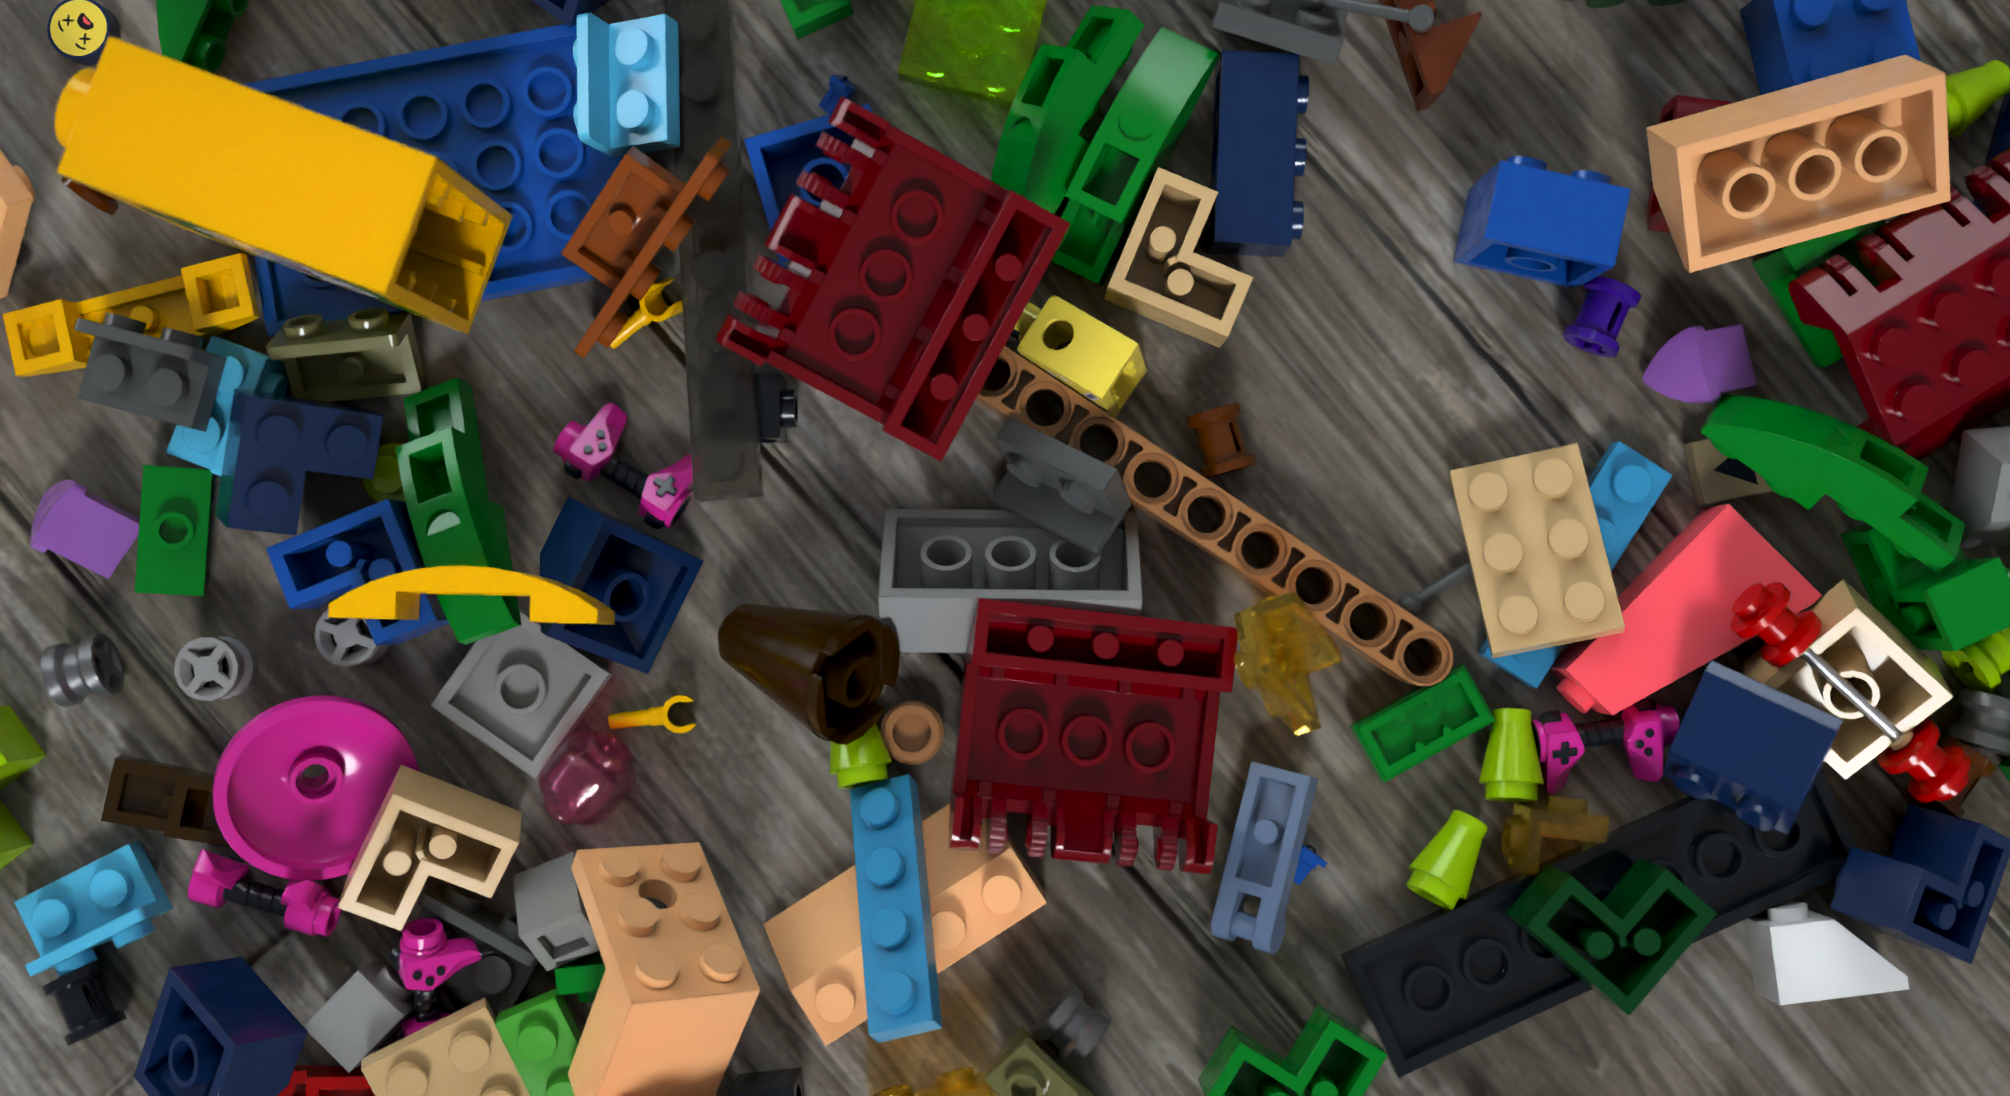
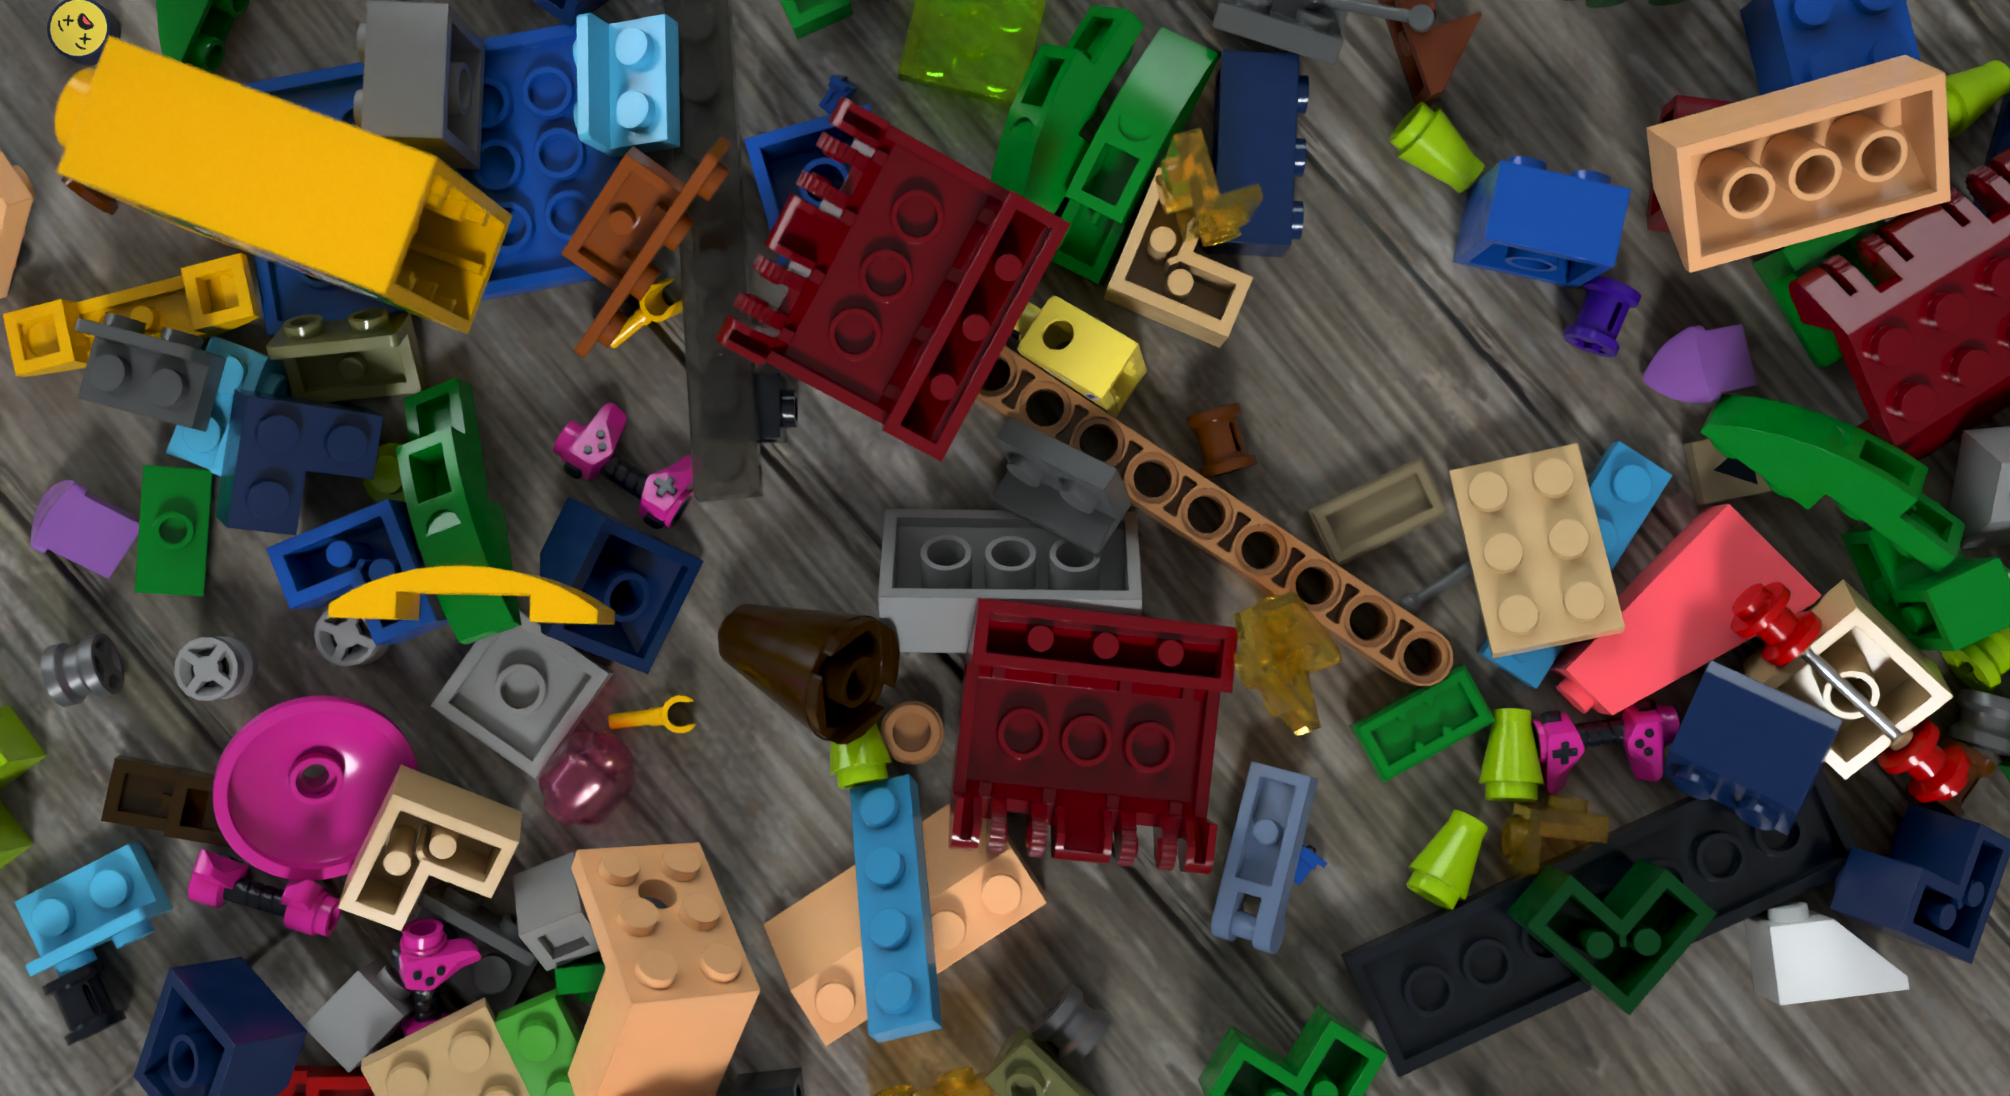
(422, 80): none -> light grey brick
(1192, 193): none -> clear yellow bracket
(1377, 512): none -> dark tan tile
(1435, 147): none -> lime cone

